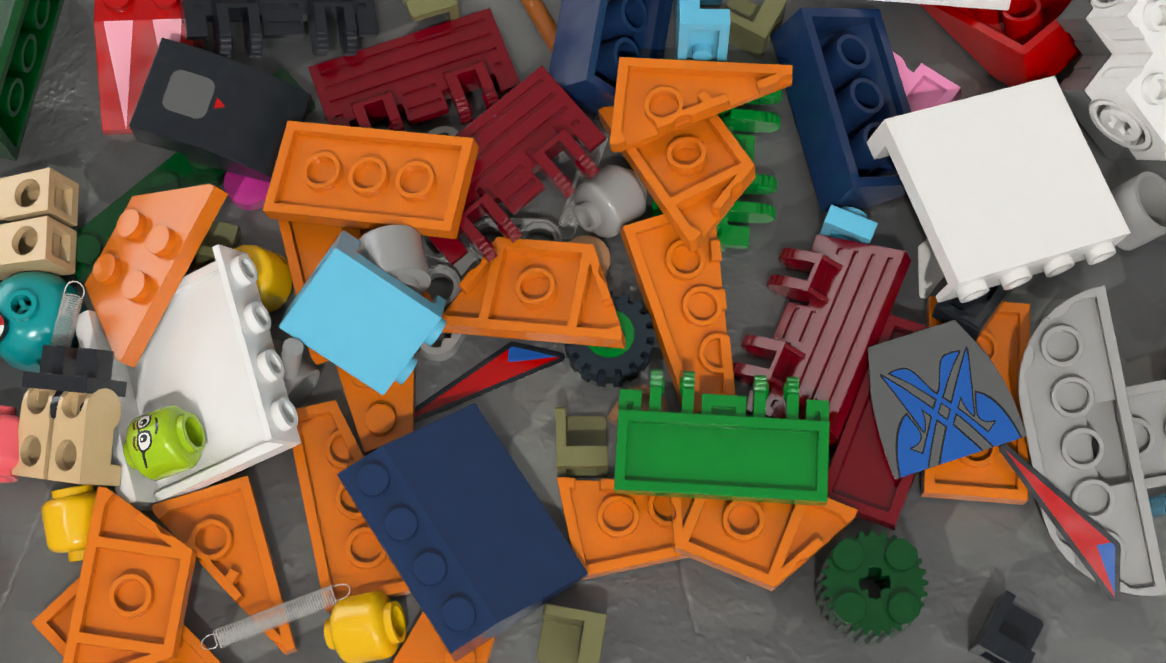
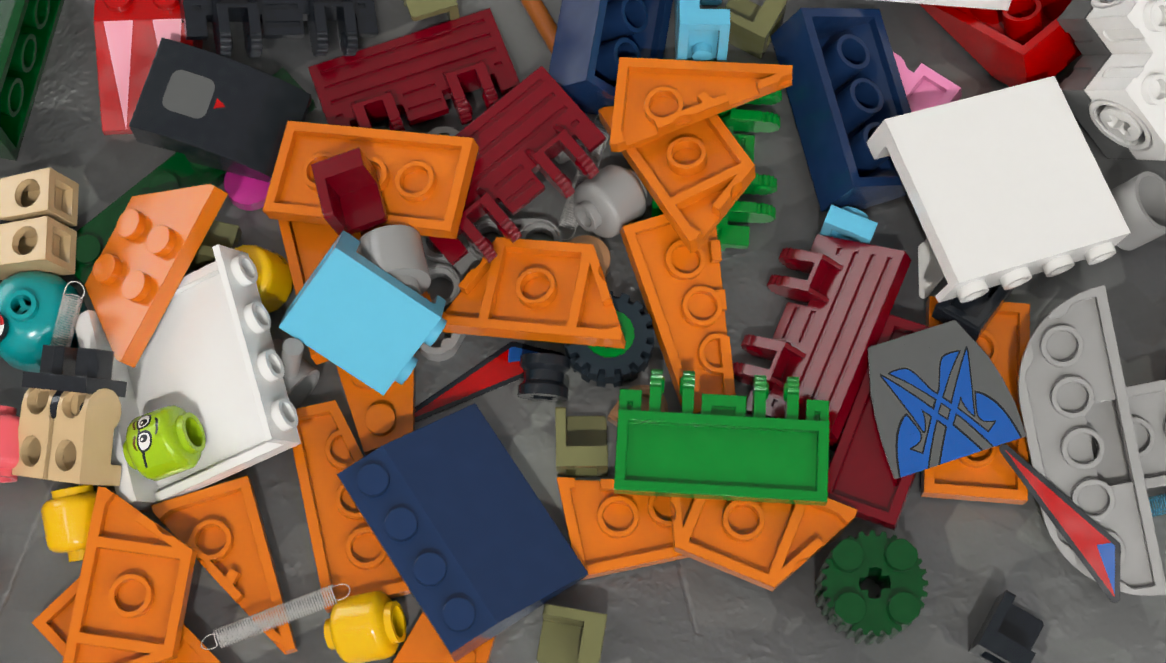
(349, 192): none -> dark red panel
(544, 377): none -> black wheel

